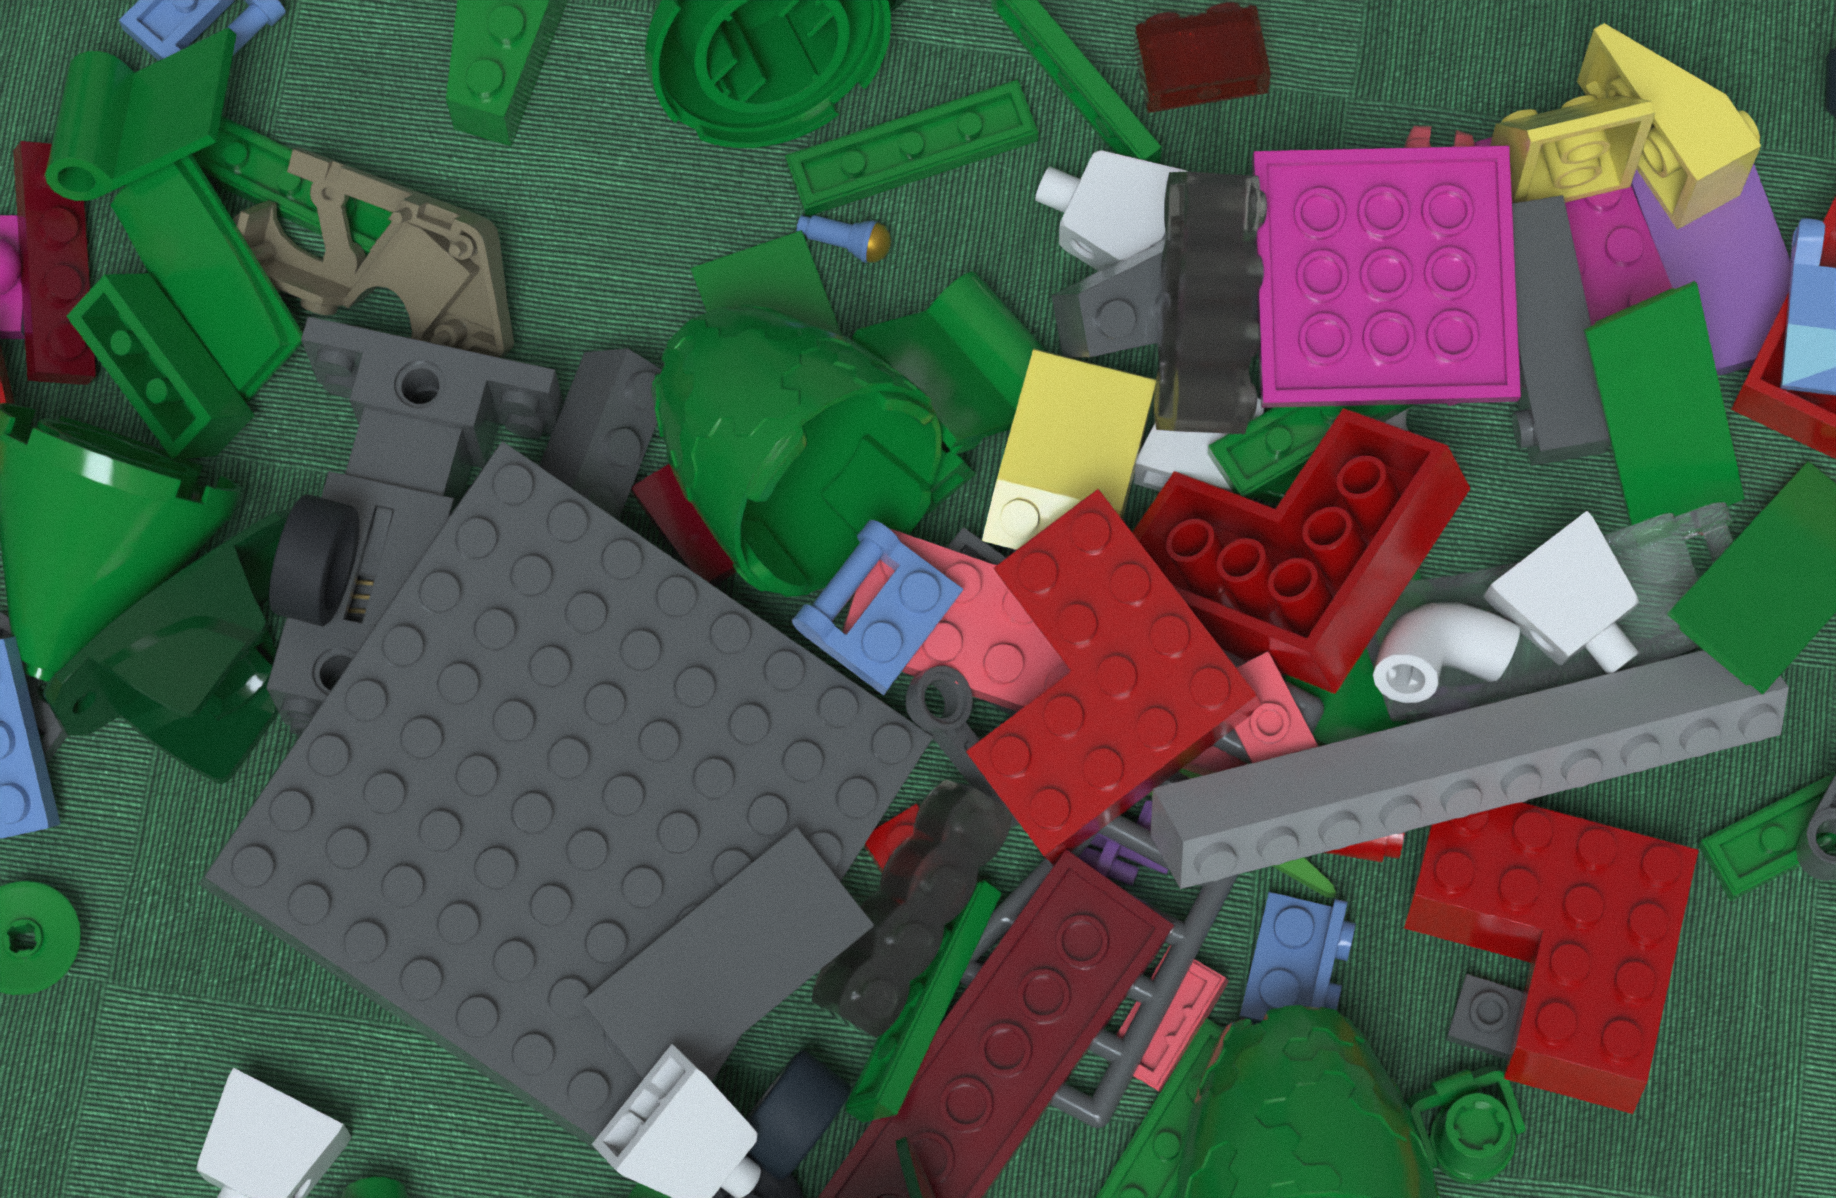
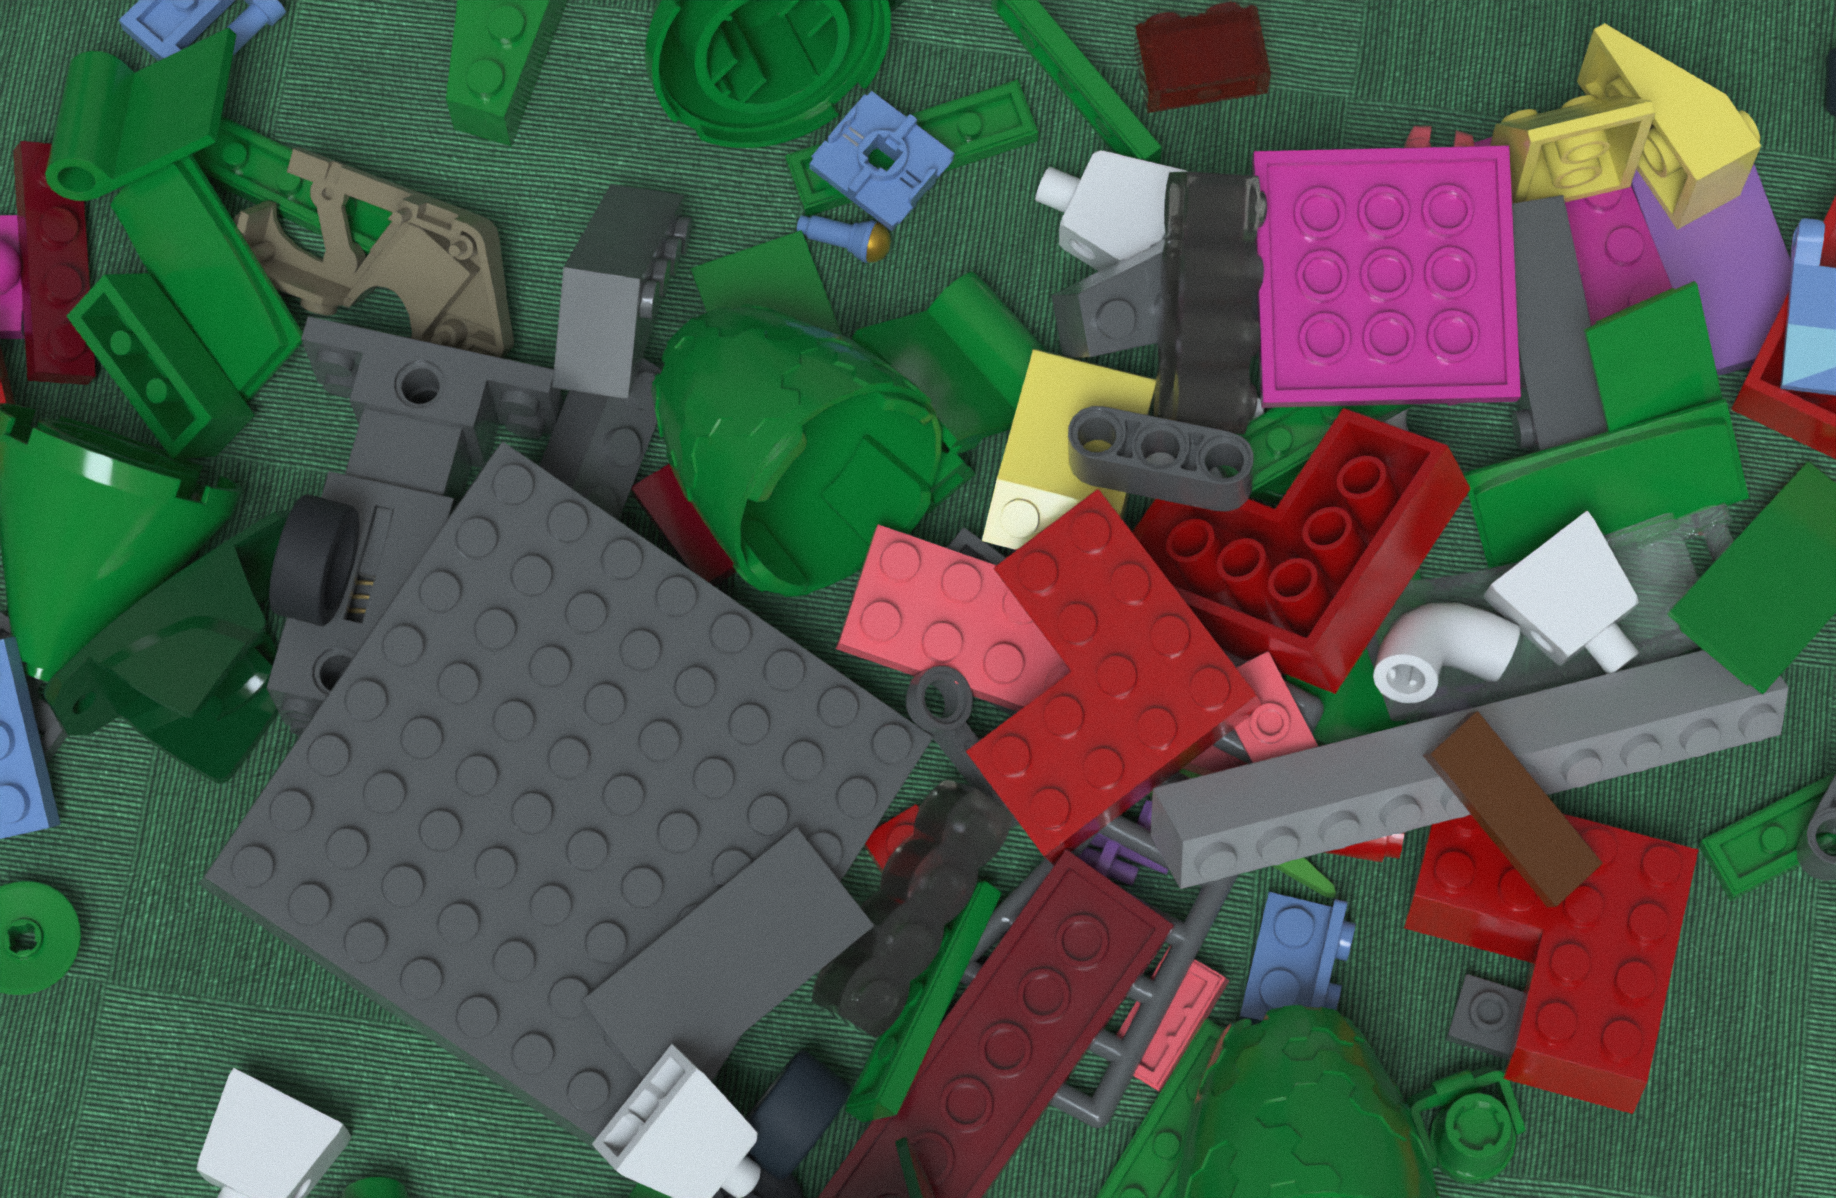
(616, 288): none -> dark grey wedge
(881, 193): none -> medium blue piece
(896, 618): medium blue plate -> none
(1139, 436): none -> dark grey beam
(1512, 809): none -> reddish brown tile
(1616, 476): none -> green piece

